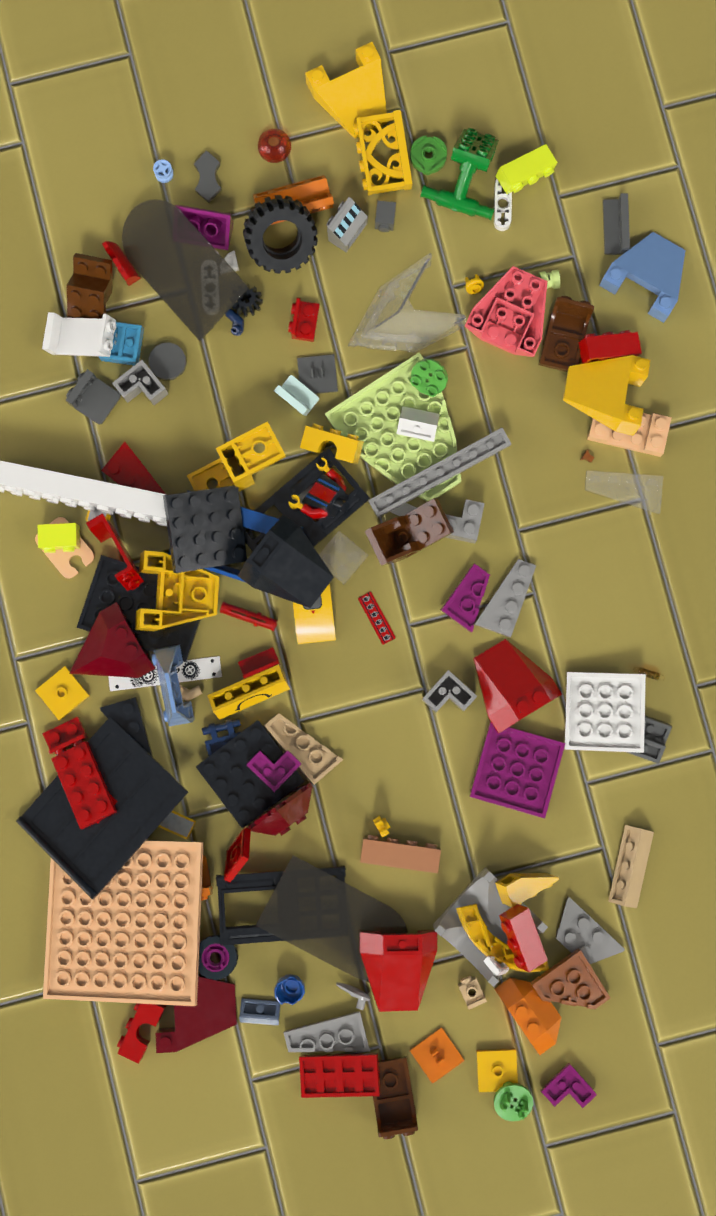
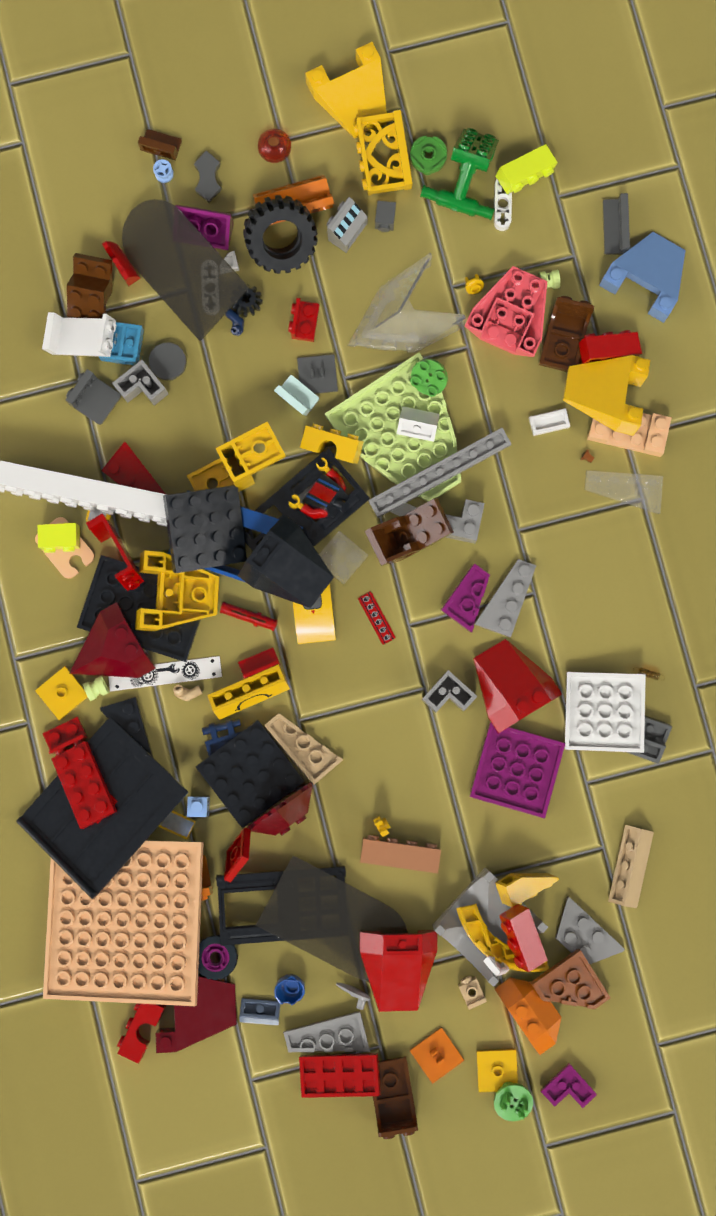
(95, 688): none -> yellowish green wheel
(160, 144): none -> reddish brown panel
(176, 710): medium blue wedge -> none
(198, 806): none -> light blue brick
(274, 773): magenta plate -> none
(549, 422): none -> white tile

